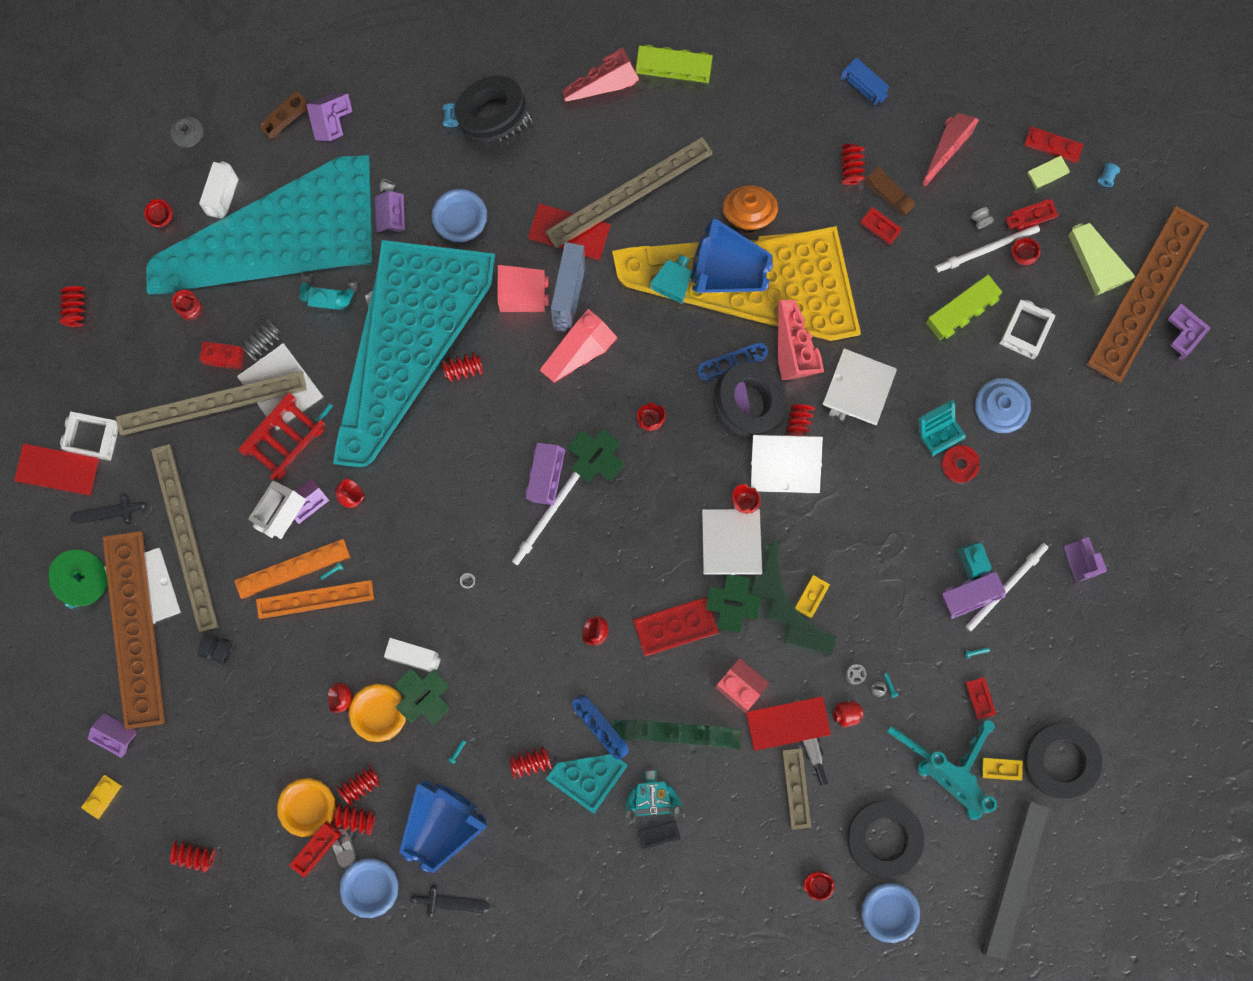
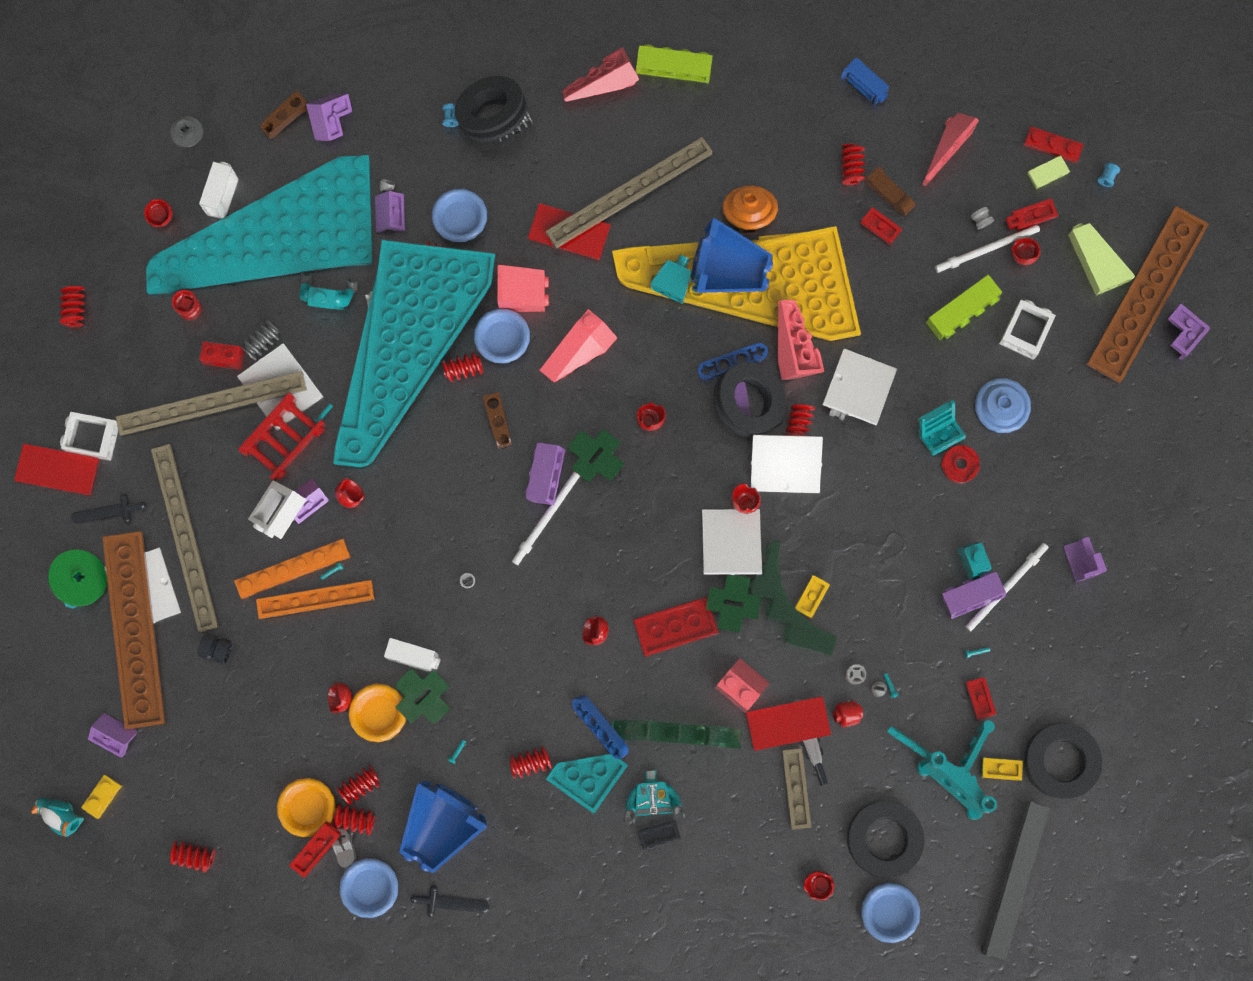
(57, 815): none -> teal animal
(497, 419): none -> reddish brown leg
(501, 335): none -> medium blue piece
(568, 287): sand blue window -> none

